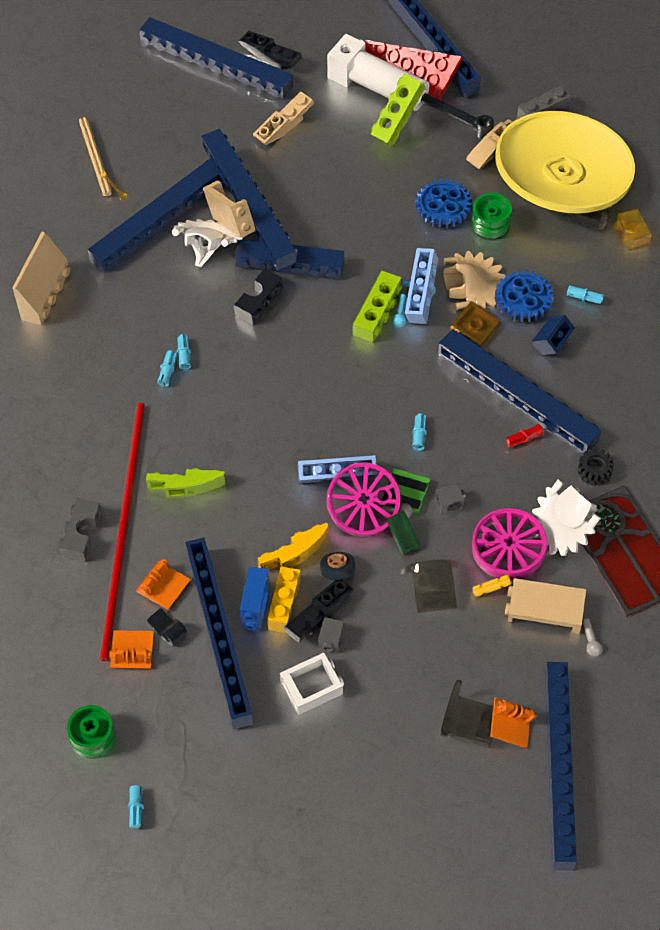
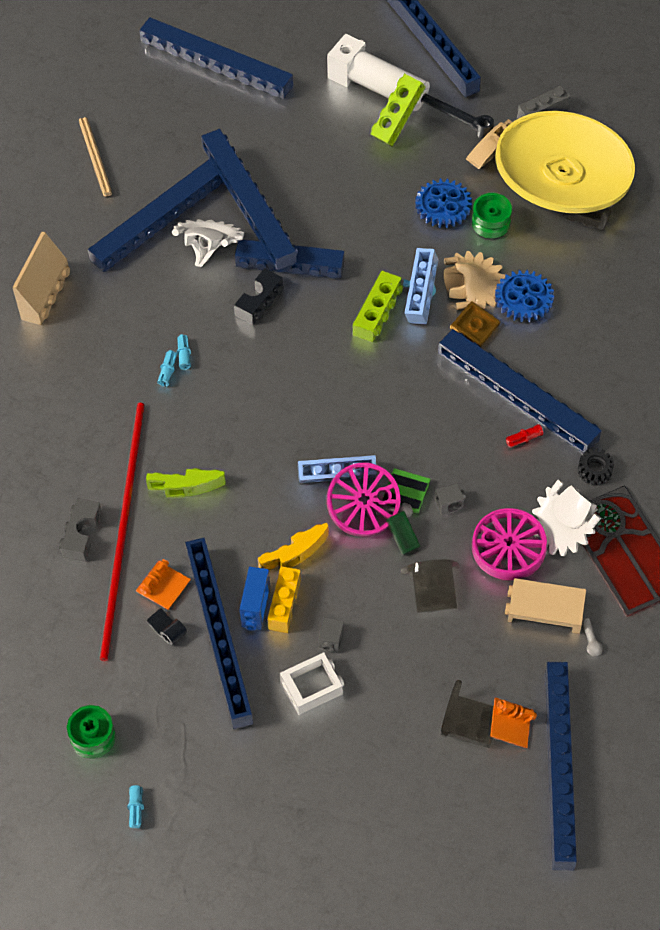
(122, 195): clear yellow hinge -> none
(131, 649): orange hinge -> none
(231, 215): tan panel -> none
(268, 51): black slope -> none
(282, 122): tan slope -> none
(322, 606): black slope -> none
(337, 565): black wheel -> none
(399, 319): medium azure bar -> none
(419, 432): medium azure axle -> none
(427, 65): wing -> none
(491, 585): yellow axle -> none
(553, 335): dark blue brick -> none
(584, 294): medium azure axle -> none
(633, 230): clear yellow brick -> none

